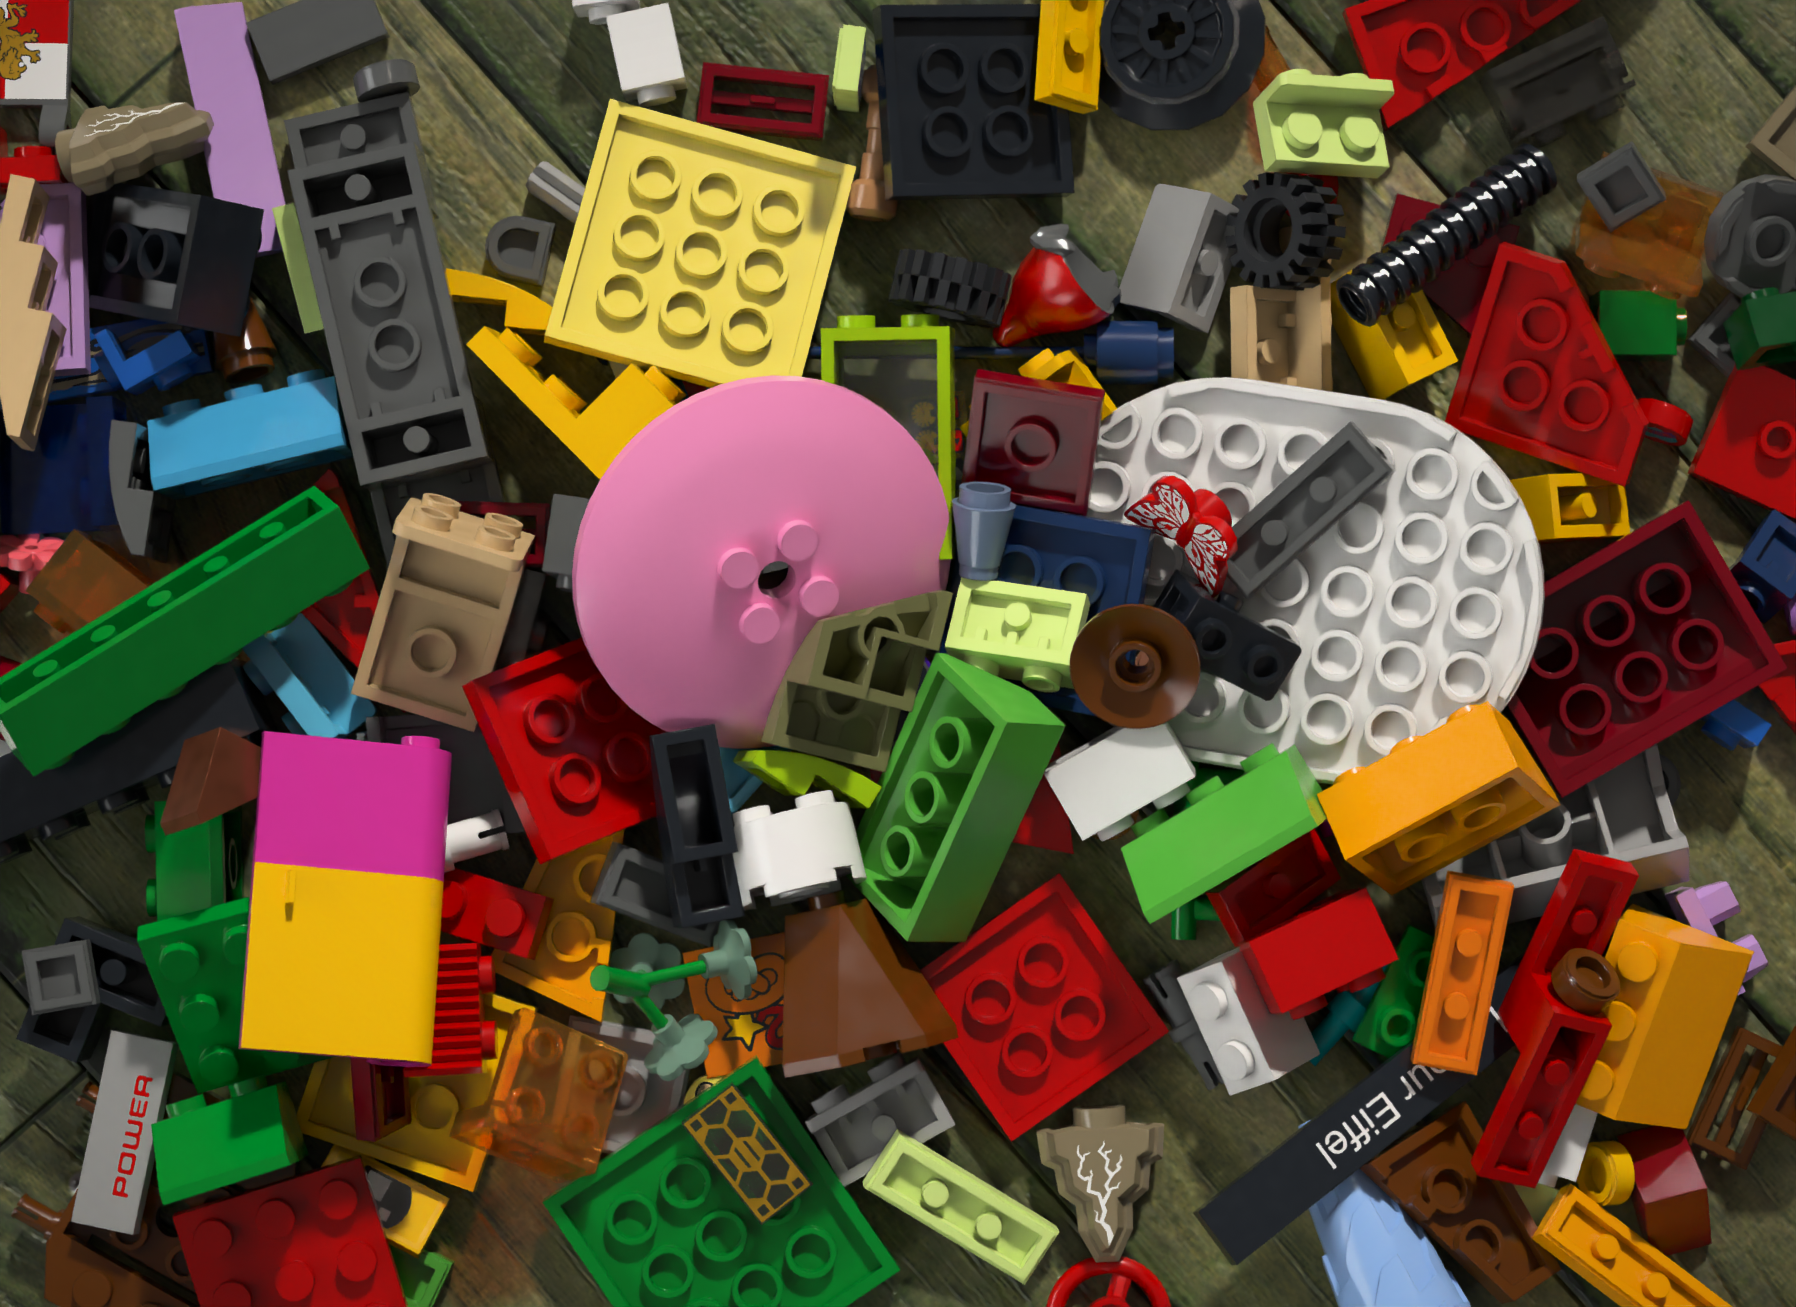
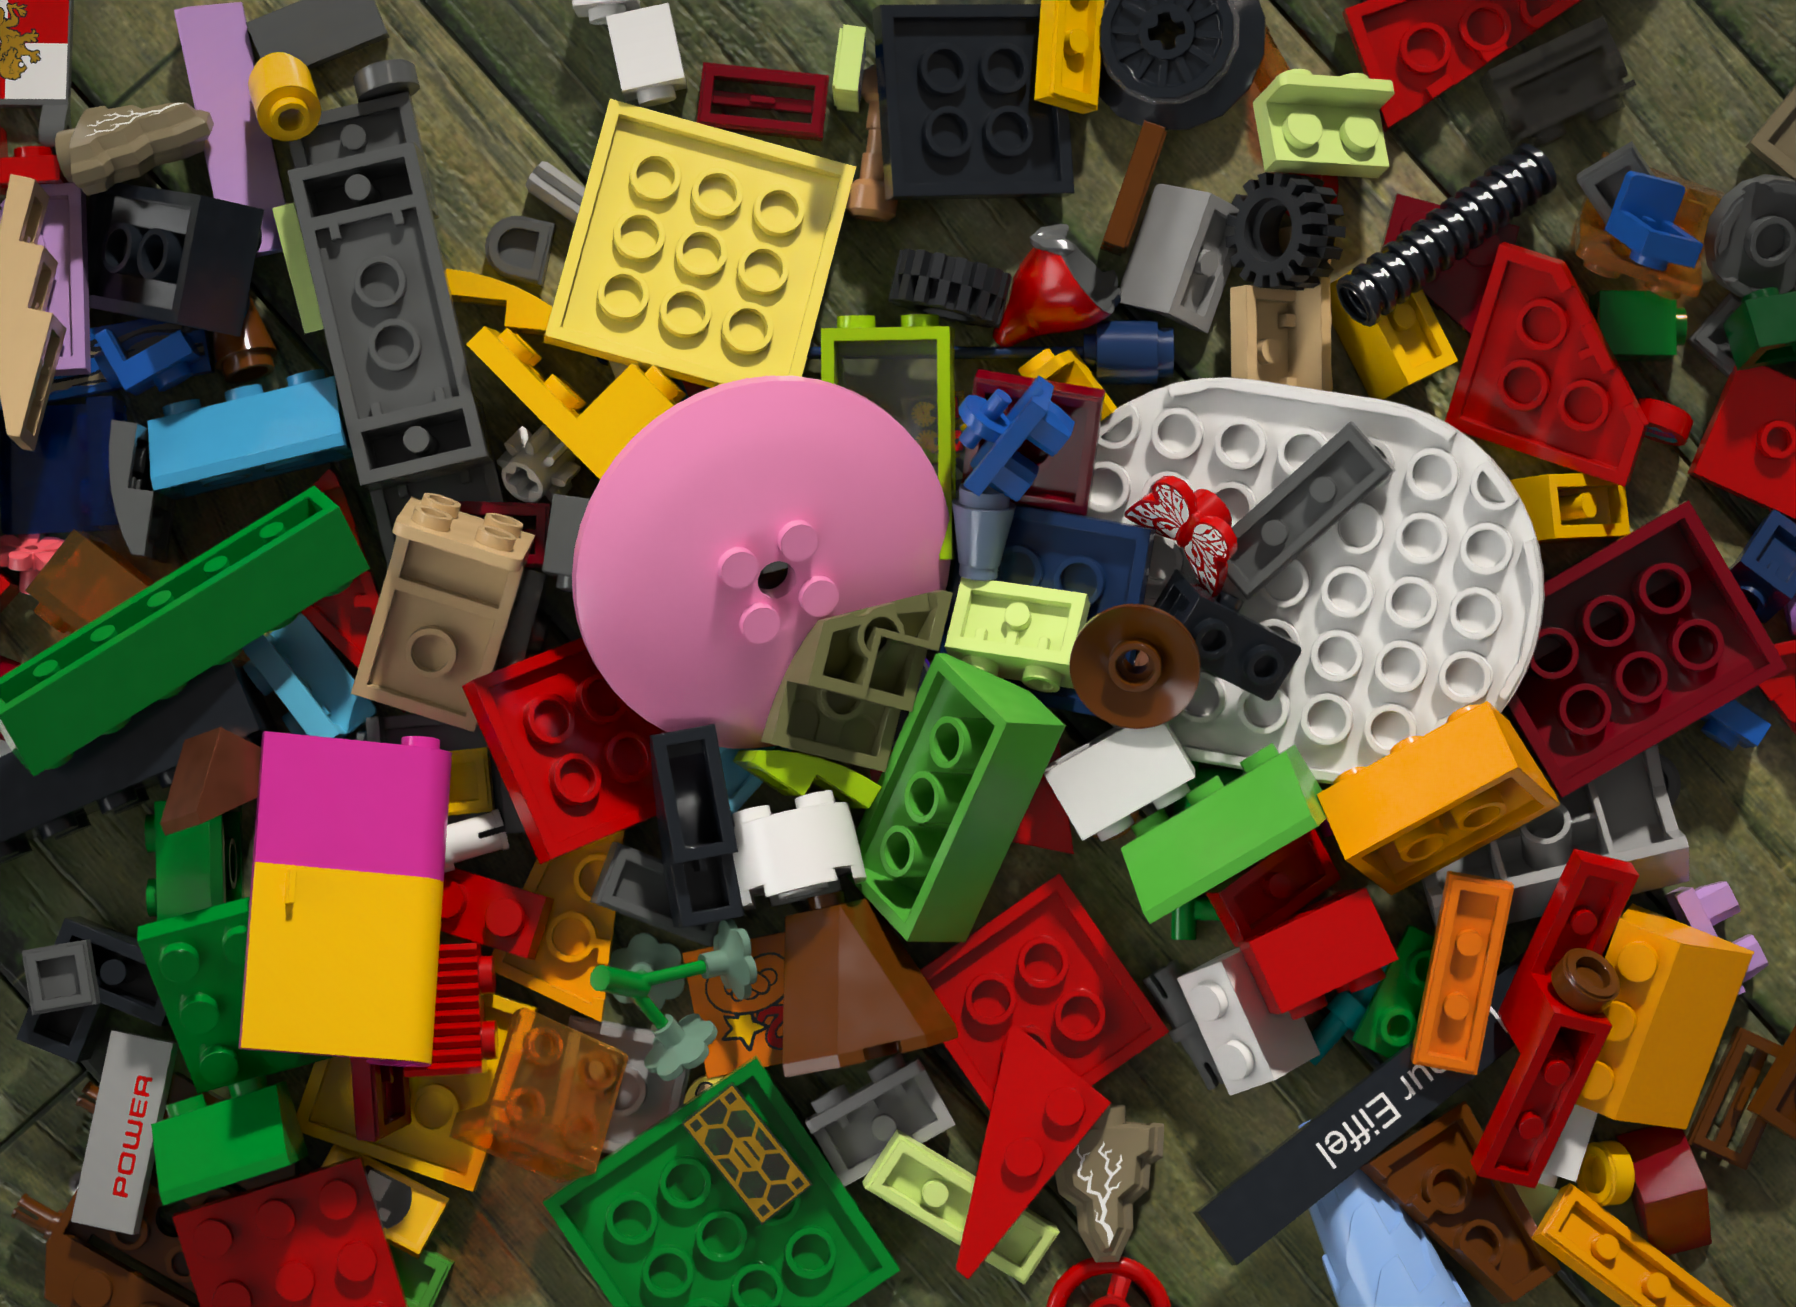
(284, 97): none -> yellow brick
(471, 782): none -> yellow tile
(537, 465): none -> white gear
(997, 460): none -> blue hips
(1032, 1129): none -> red wing
(1134, 188): none -> reddish brown tile
(1645, 224): none -> blue bracket

